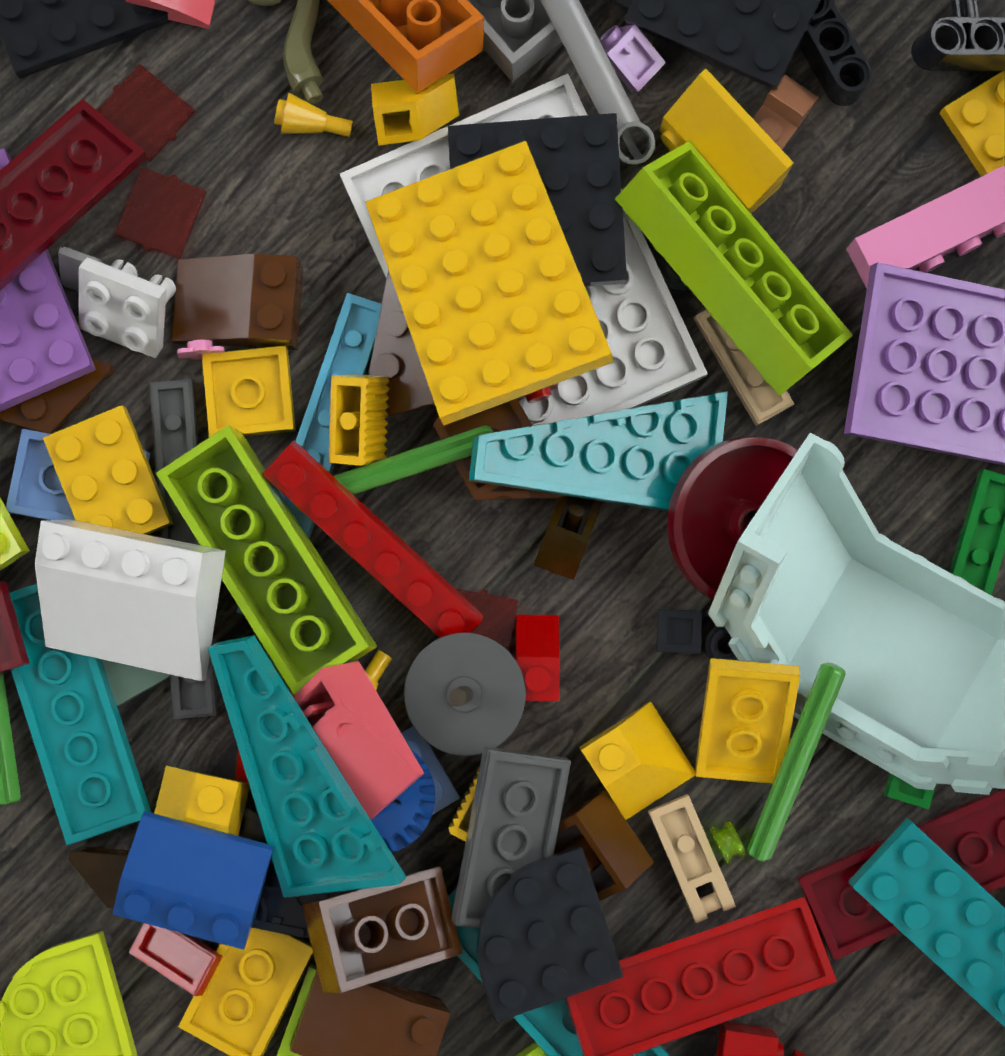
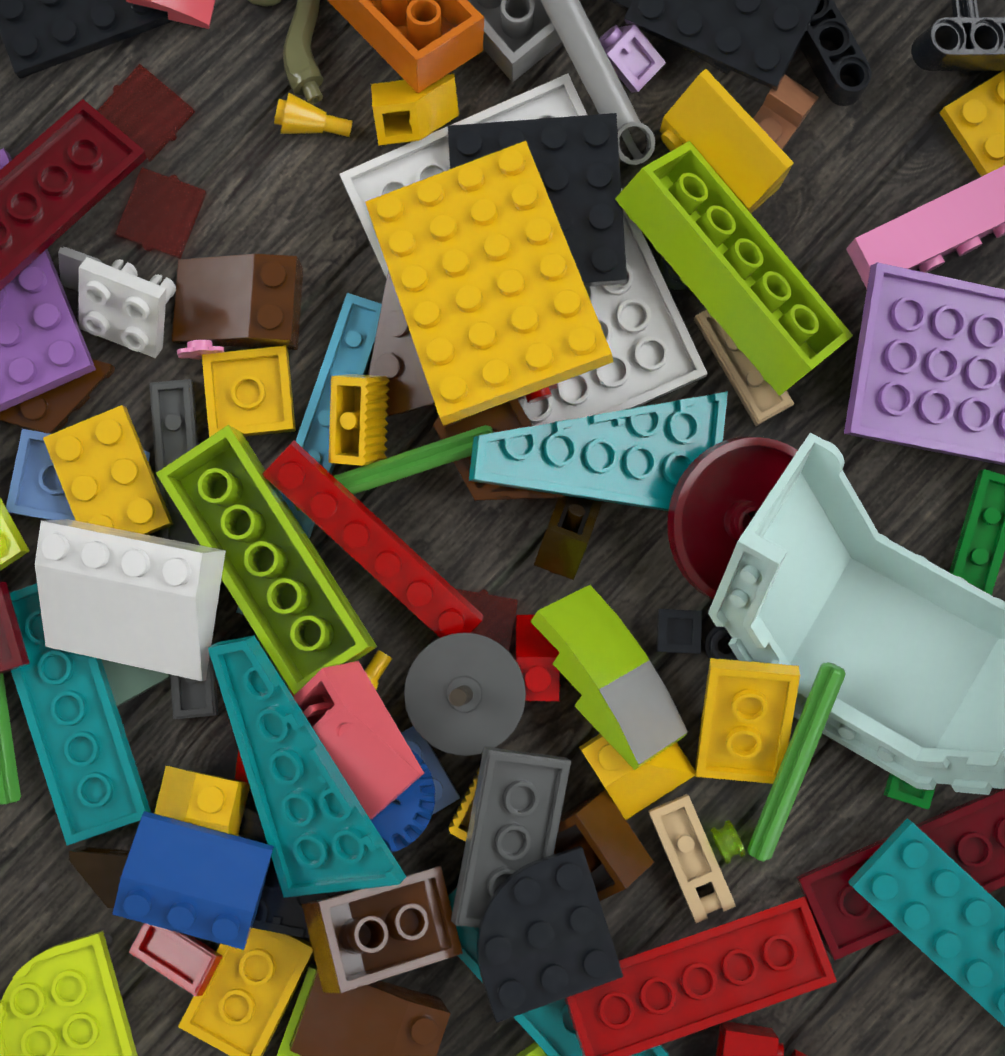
(612, 674): none -> lime slope

